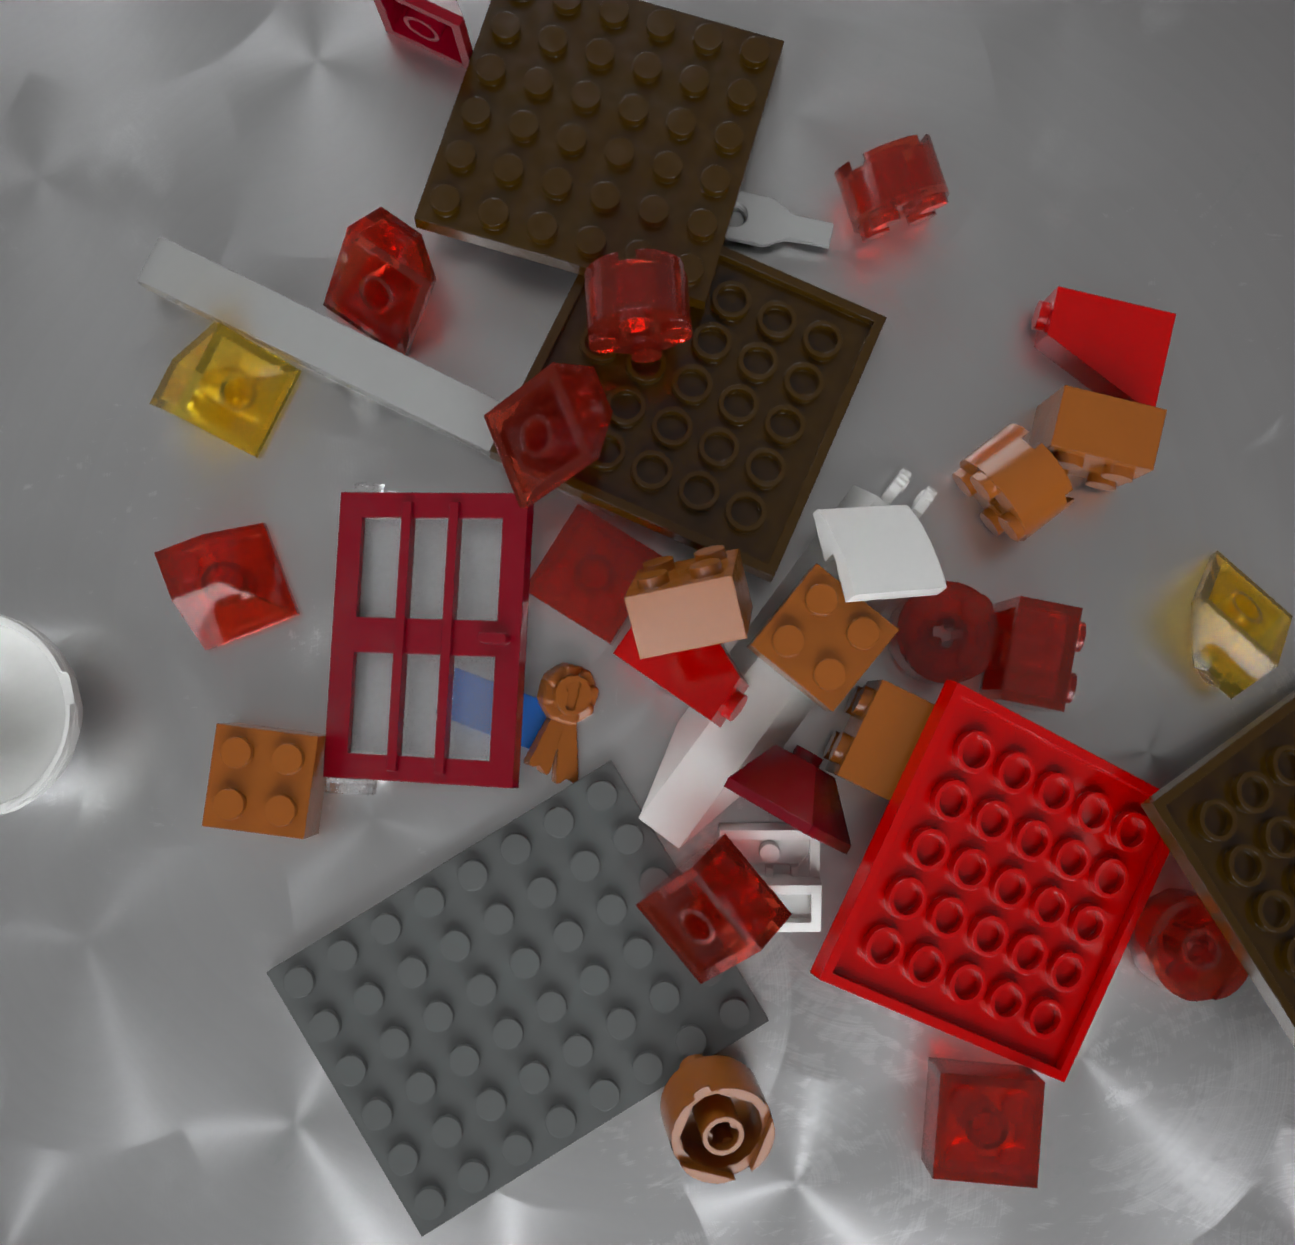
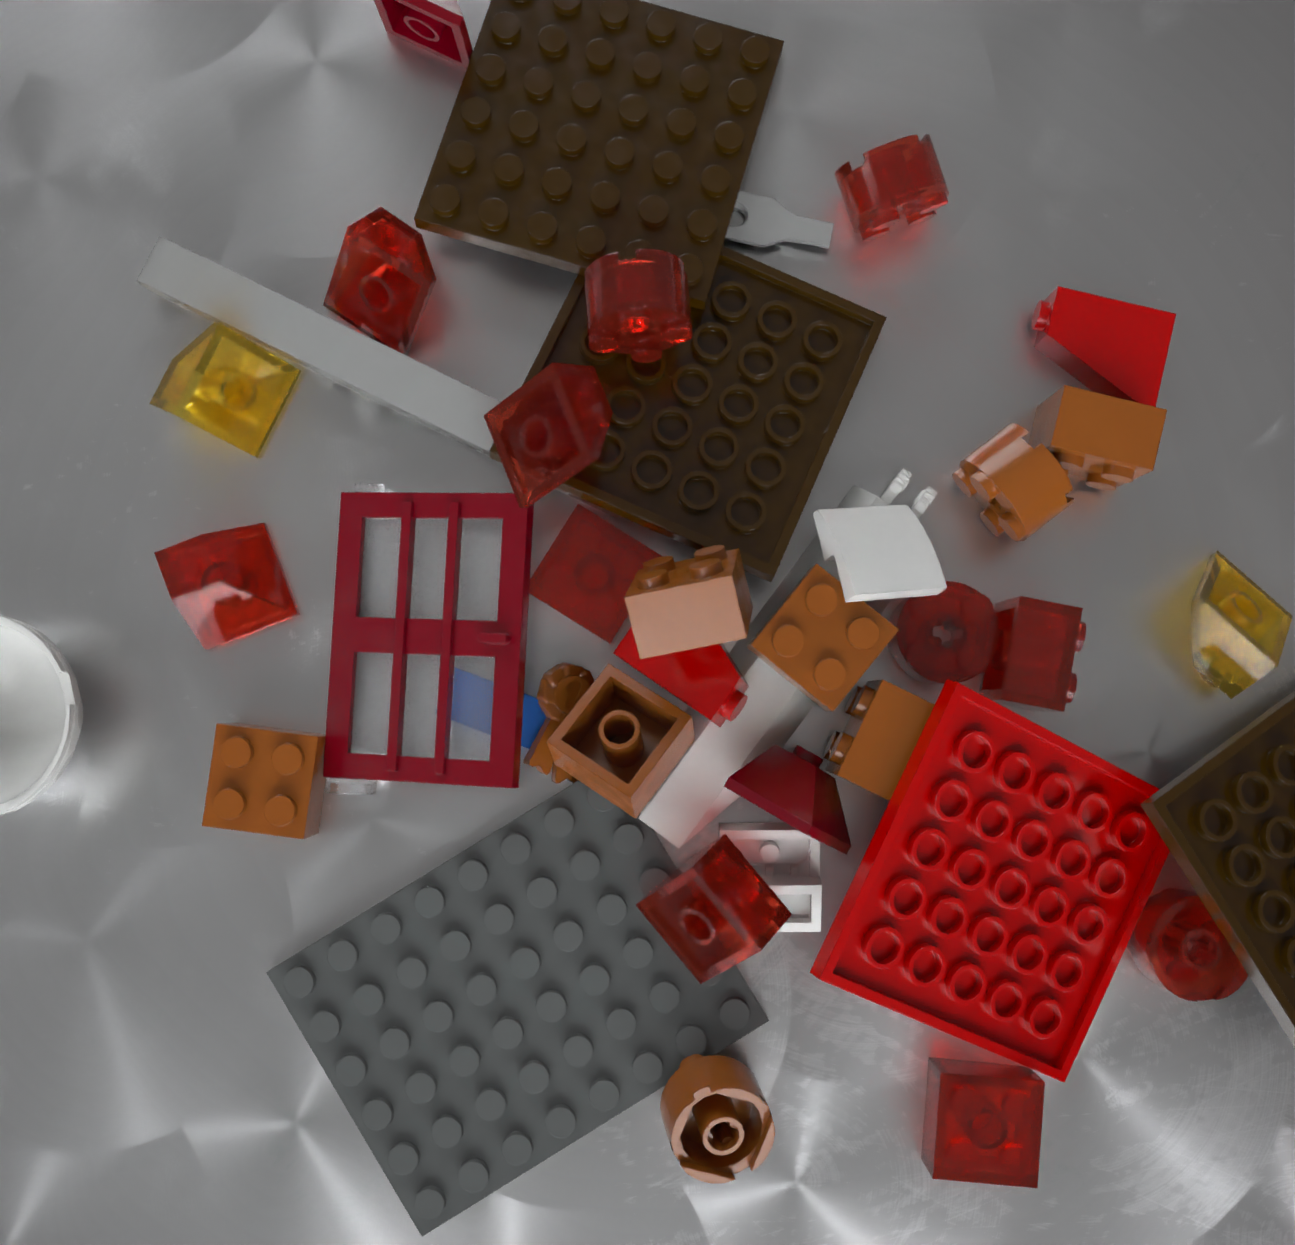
(622, 740): none -> dark orange brick

